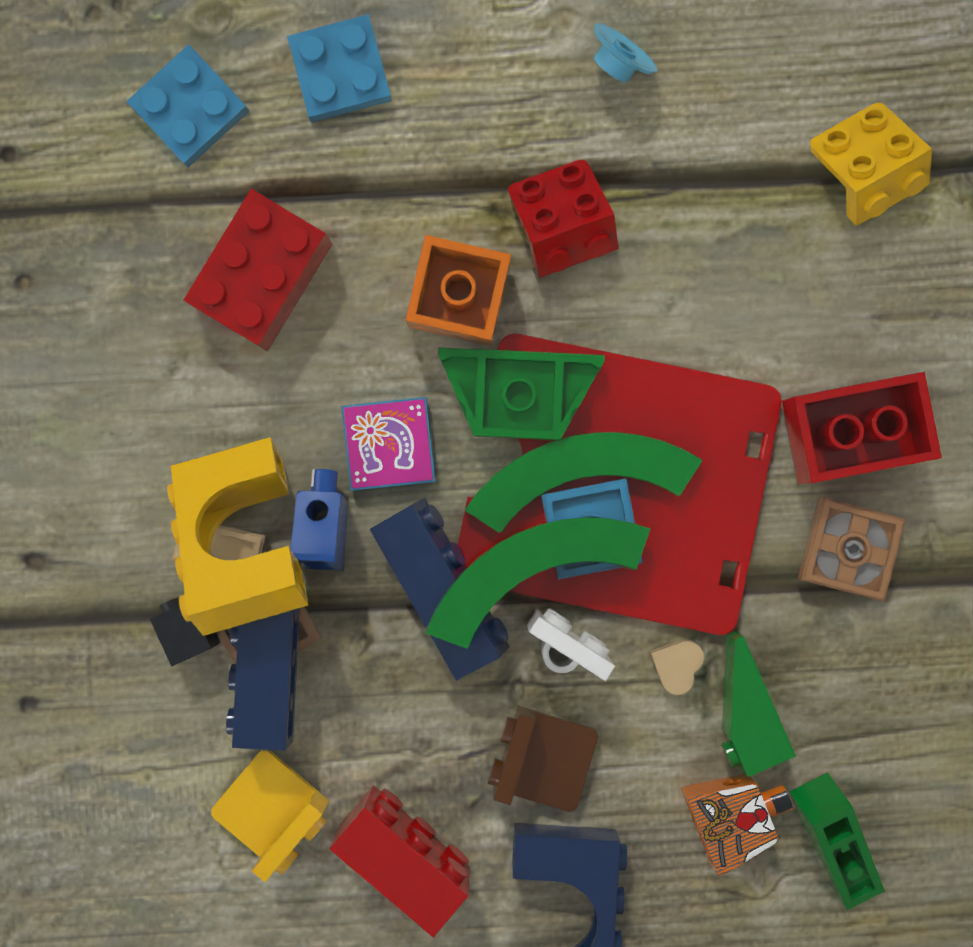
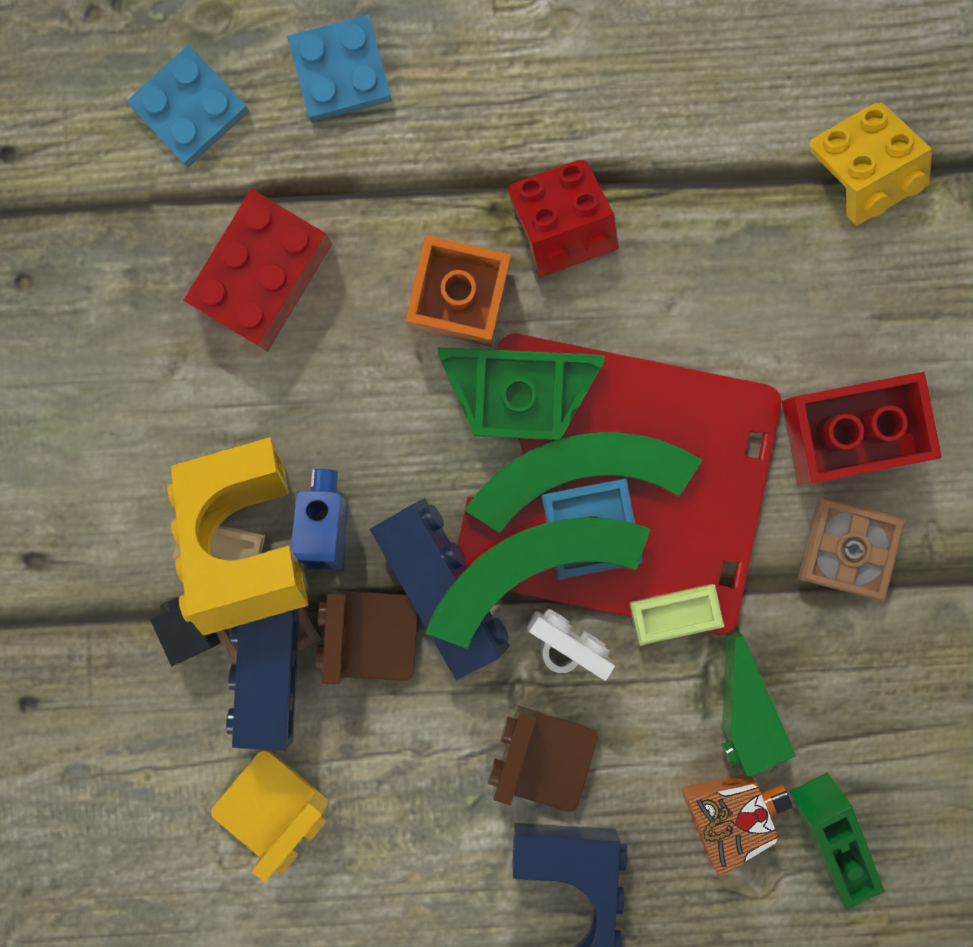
(366, 636): none -> reddish brown bracket
(388, 443): tile -> none
(403, 859): red brick -> none
(620, 55): medium azure piece -> none
(676, 614): none -> yellowish green tile
(677, 664): tan tile -> none

